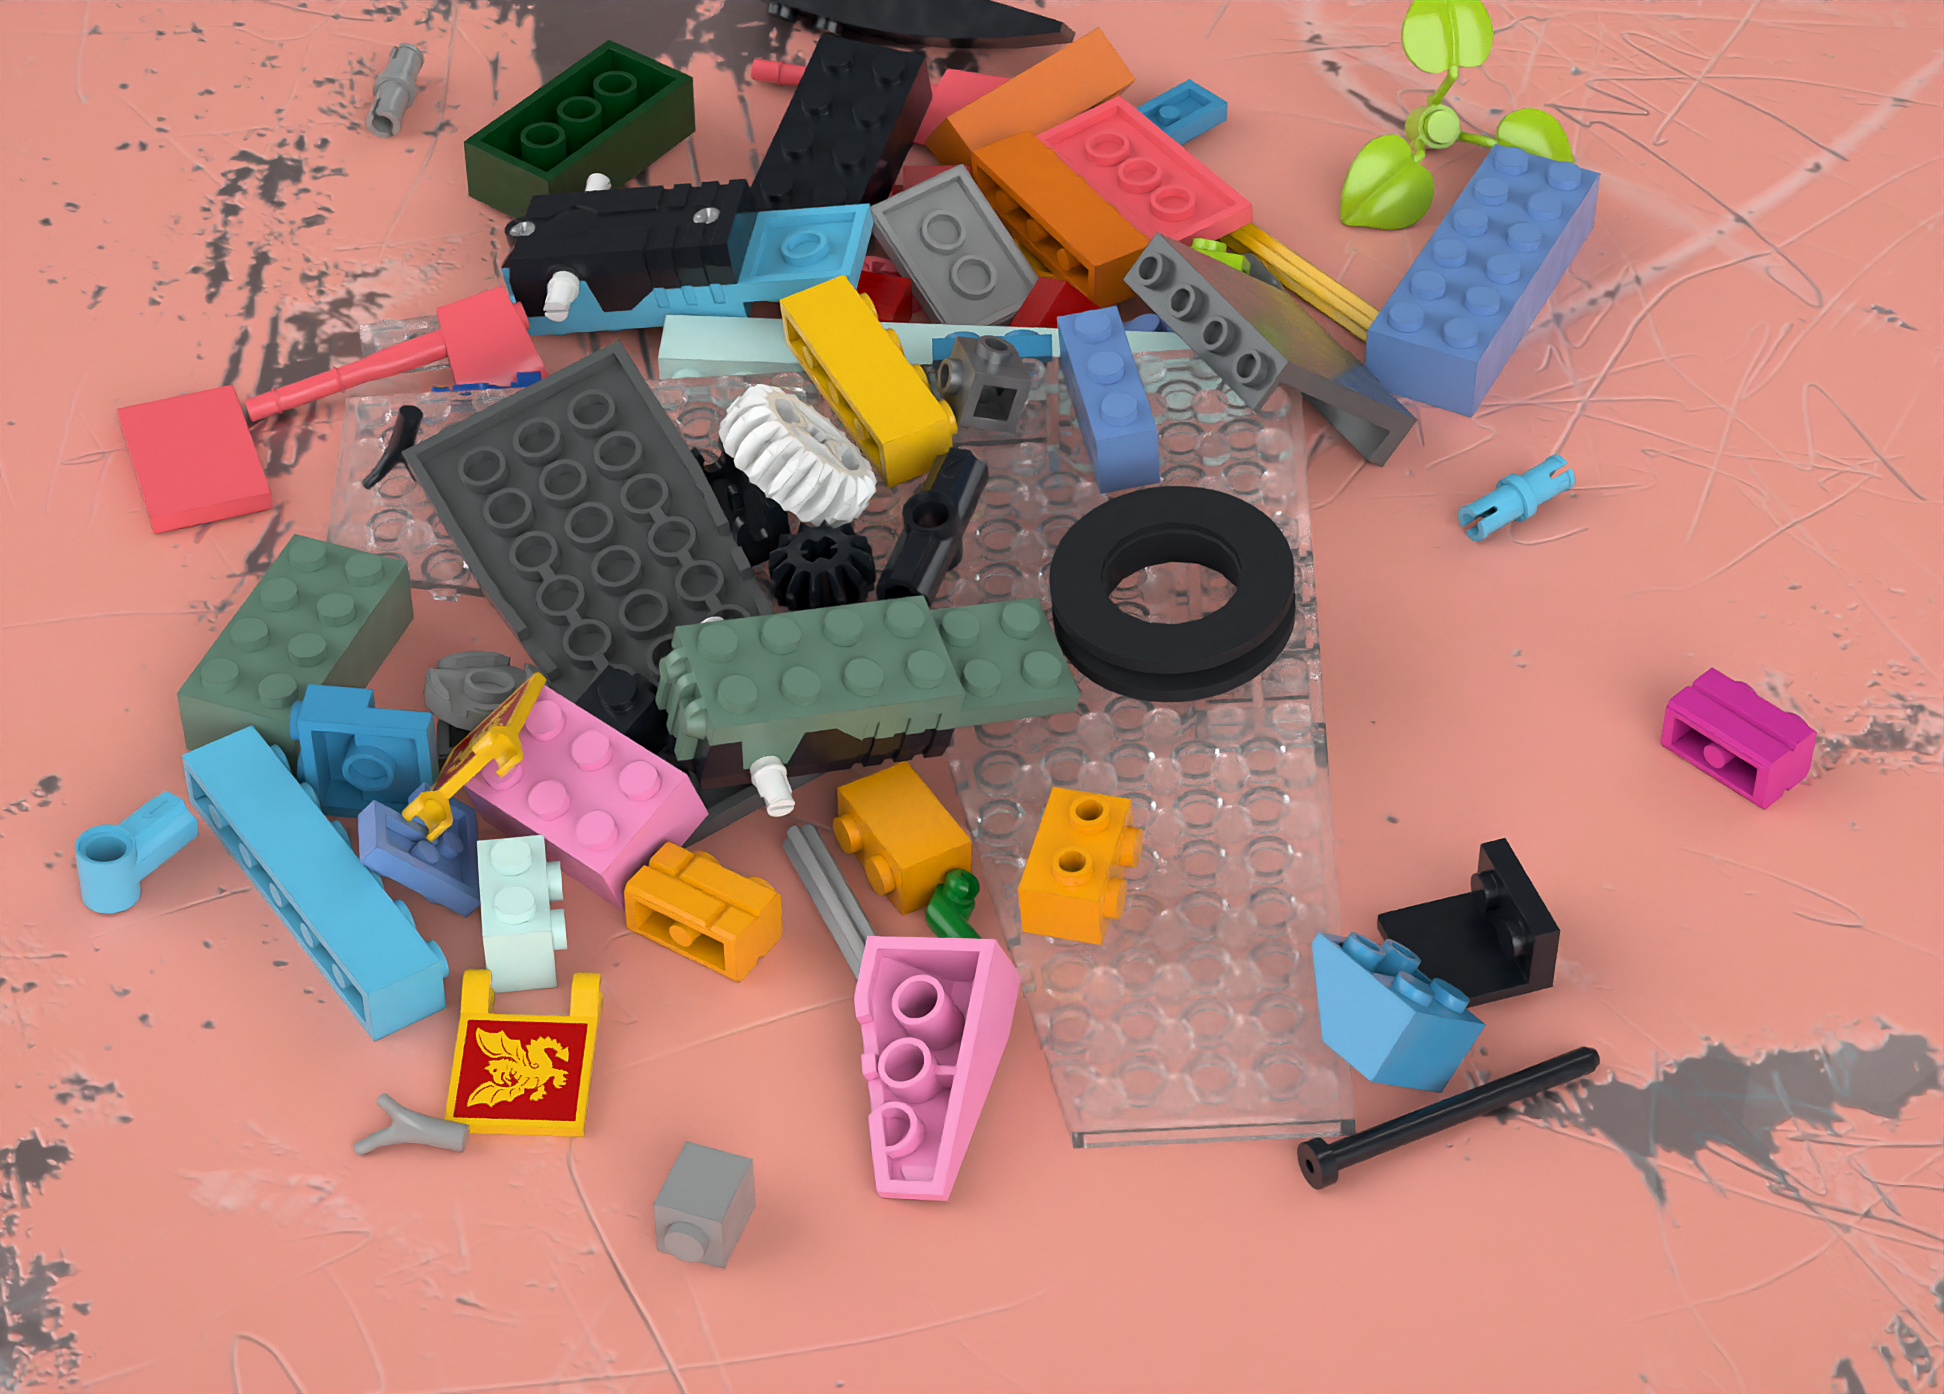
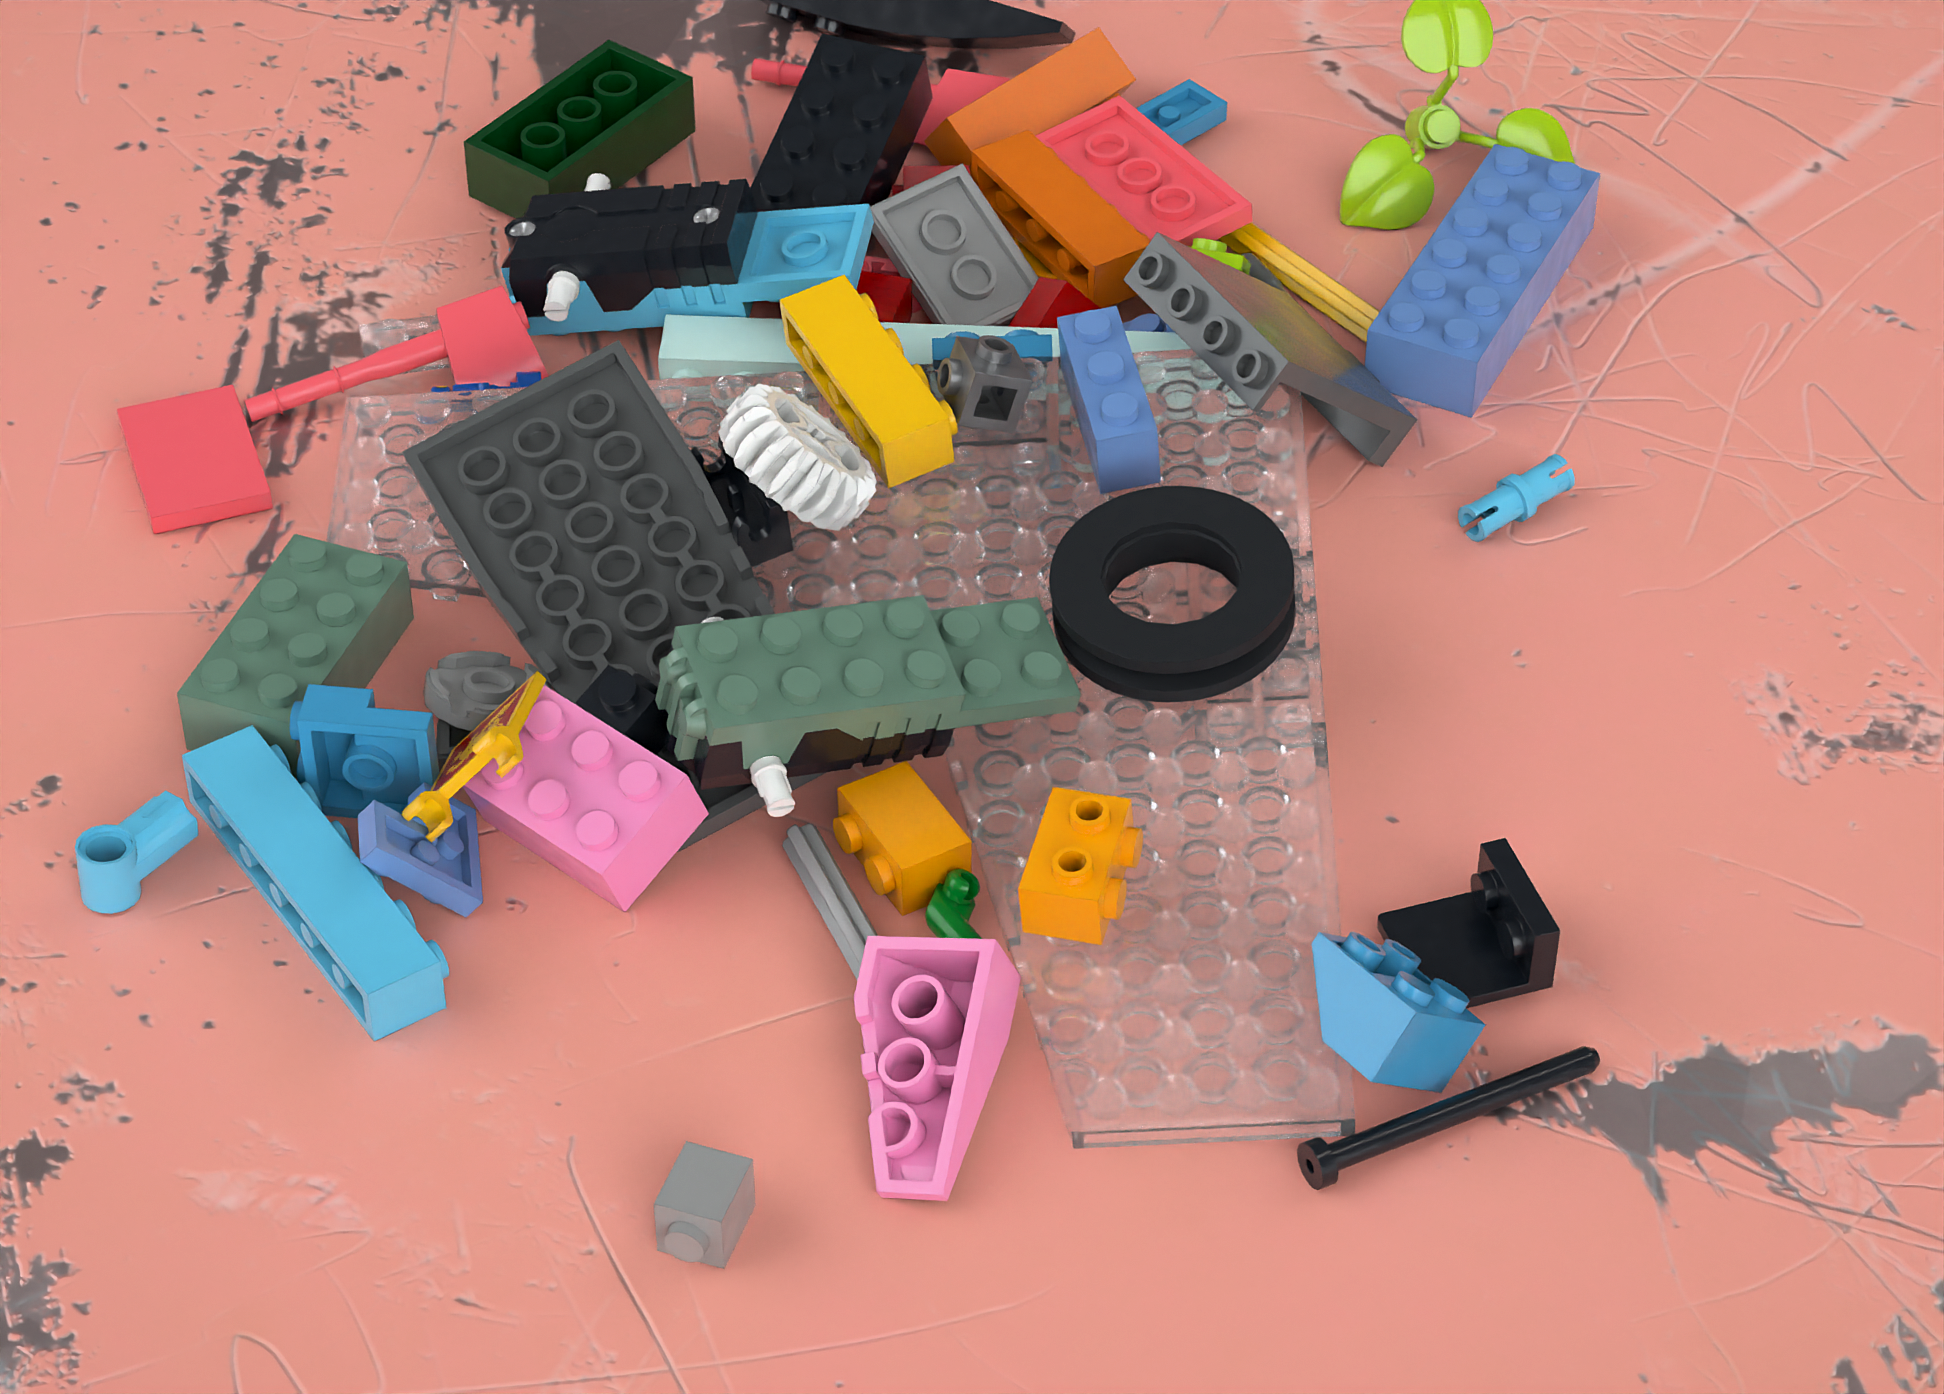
(394, 90): light grey pin -> none
(402, 438): black bar -> none
(414, 1128): light grey bar -> none
(517, 912): light aqua brick -> none
(520, 1068): flag -> none
(704, 910): light orange brick -> none
(821, 568): black gear -> none
(934, 527): black piece -> none
(1738, 737): dark pink brick -> none

